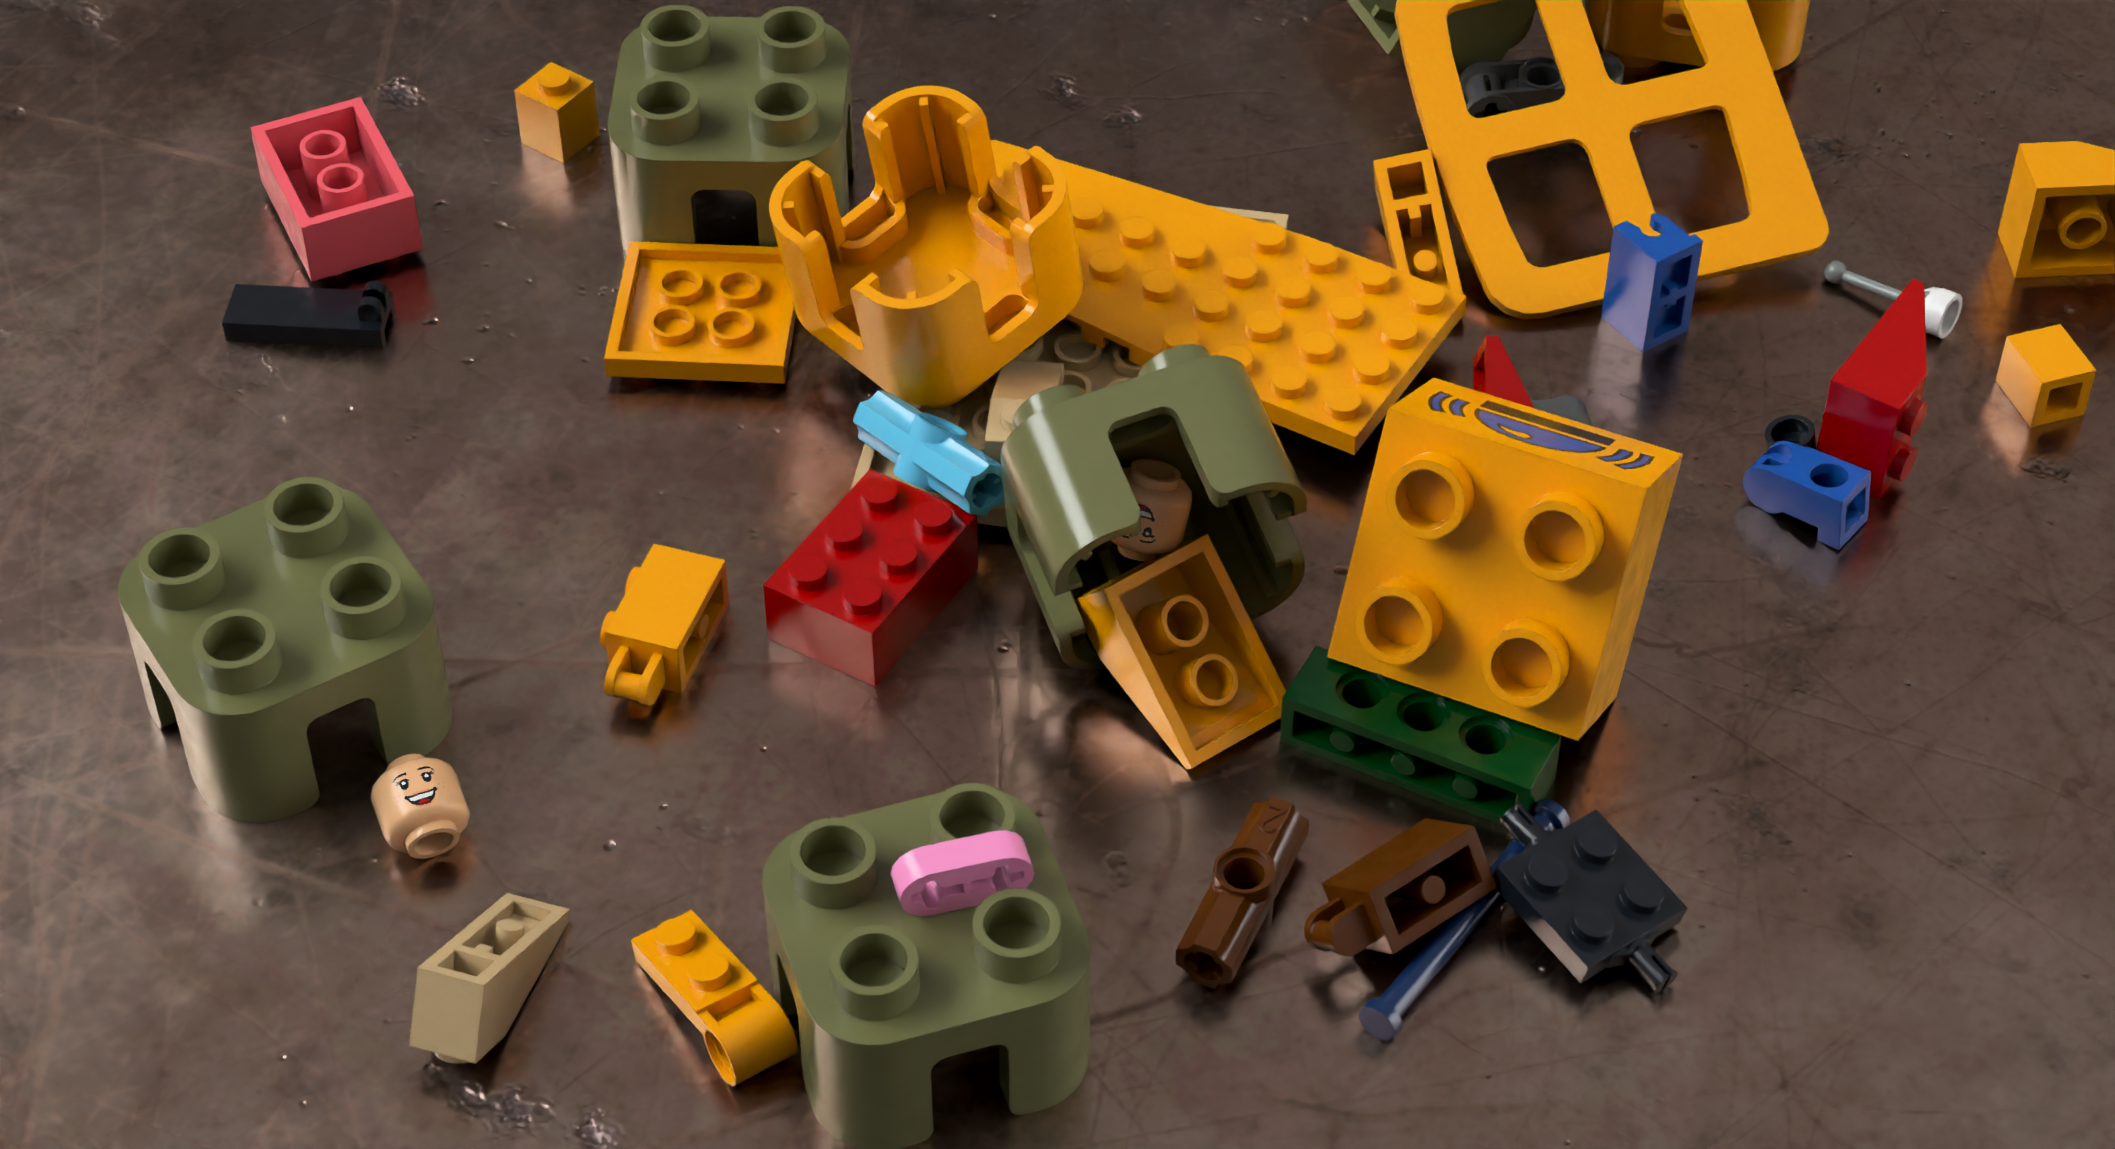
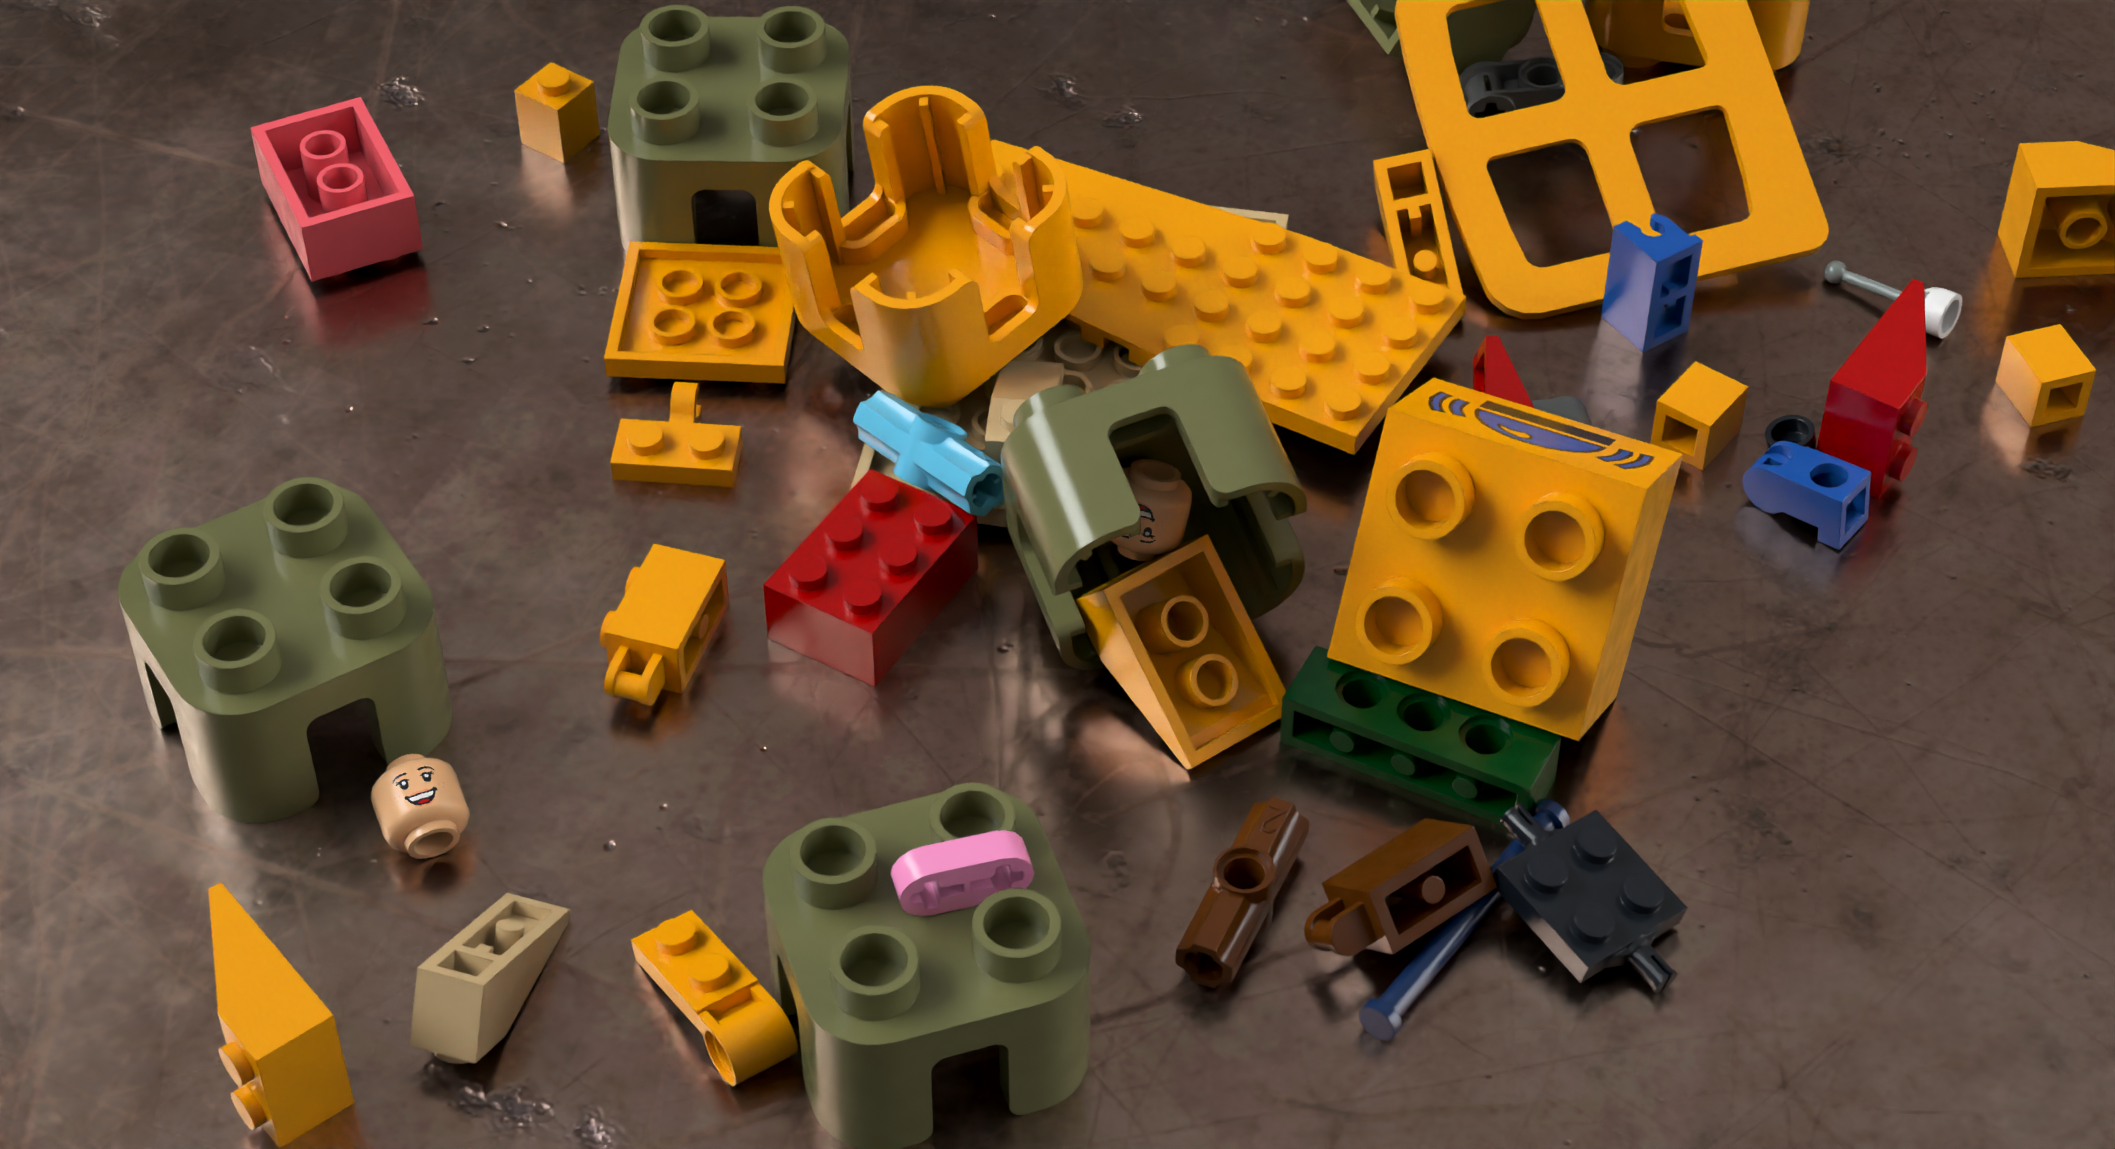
(275, 1030): none -> light orange slope
(309, 315): black hinge -> none
(677, 448): none -> light orange plate
(1699, 414): none -> light orange brick

